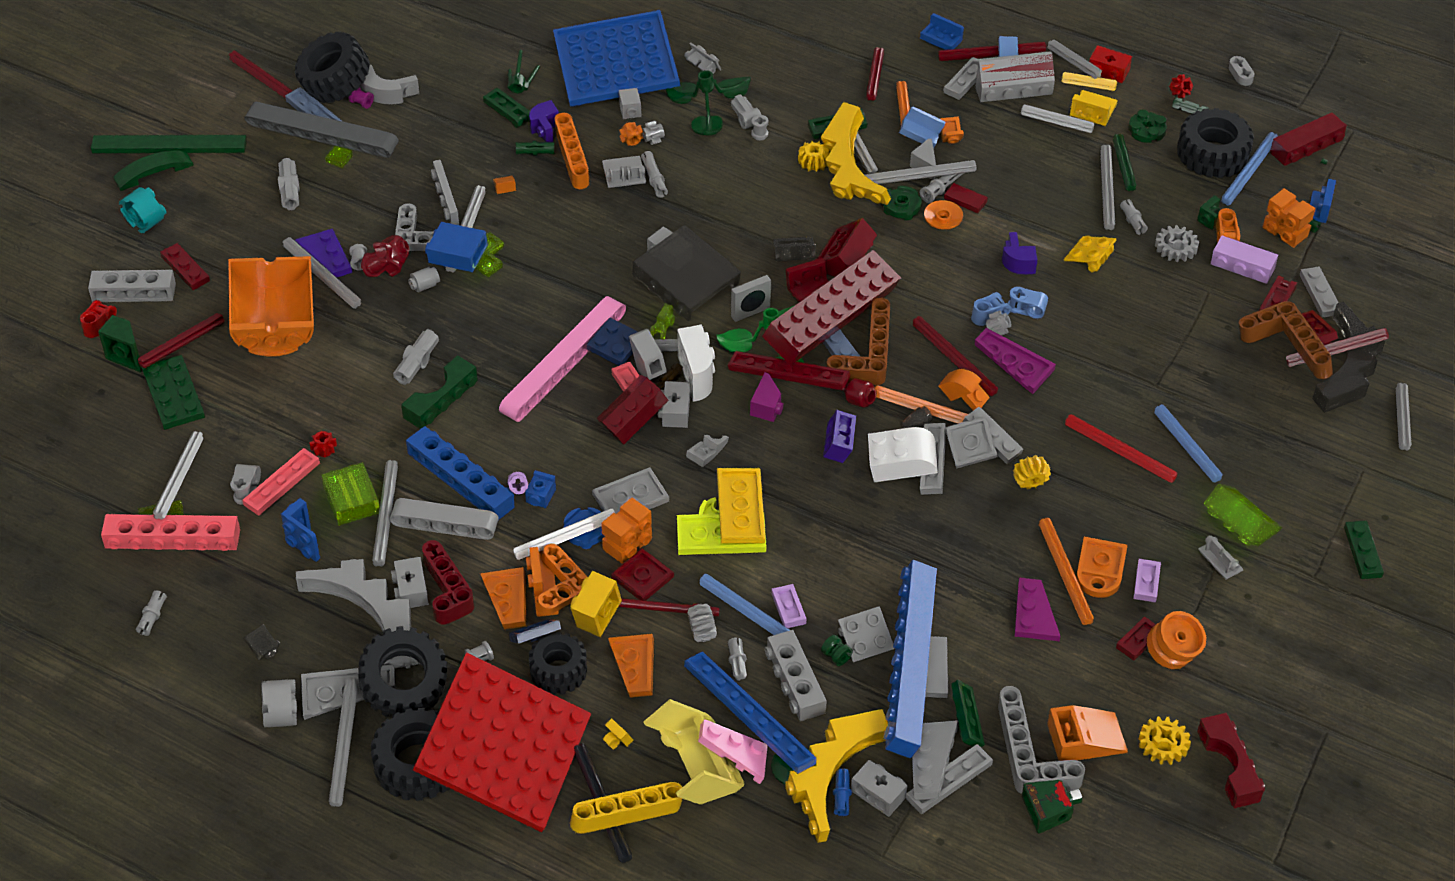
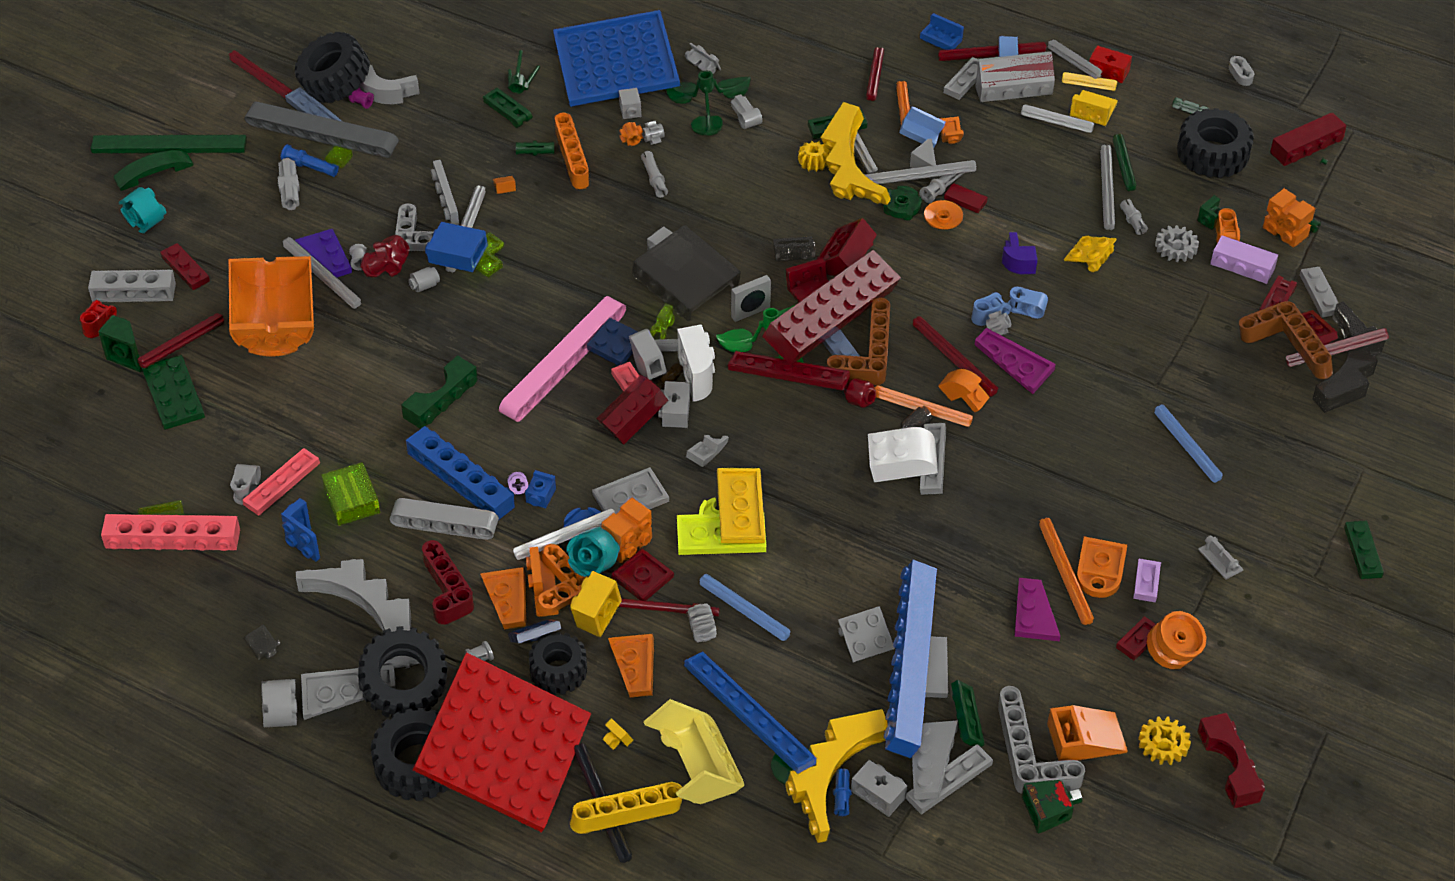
(151, 613): light grey pin -> none
(178, 475): light grey axle -> none
(303, 159): none -> blue pin
(323, 444): red gear -> none
(343, 742): light grey axle -> none
(384, 513): light grey axle -> none
(410, 581): light grey brick -> none
(416, 357): light grey piece -> none
(543, 120): dark purple brick -> none
(592, 551): none -> teal brick
(624, 171): light grey hinge -> none
(737, 658): light grey axle -> none
(741, 749): bright pink wing -> none
(759, 130): light grey bush -> none
(766, 400): magenta slope -> none
(788, 606): lavender plate -> none
(789, 661): light grey brick -> none
(836, 650): dark green wheel -> none
(839, 436): dark purple brick -> none
(971, 442): light grey plate -> none
(1005, 446): light grey plate -> none
(1031, 472): yellow gear -> none
(1121, 448): red axle -> none
(1155, 123): dark green plate -> none
(1181, 86): red gear -> none
(1240, 515): clear neon green slope -> none
(1248, 169): medium blue axle -> none
(1322, 201): blue bracket -> none
(1403, 416): light grey axle -> none

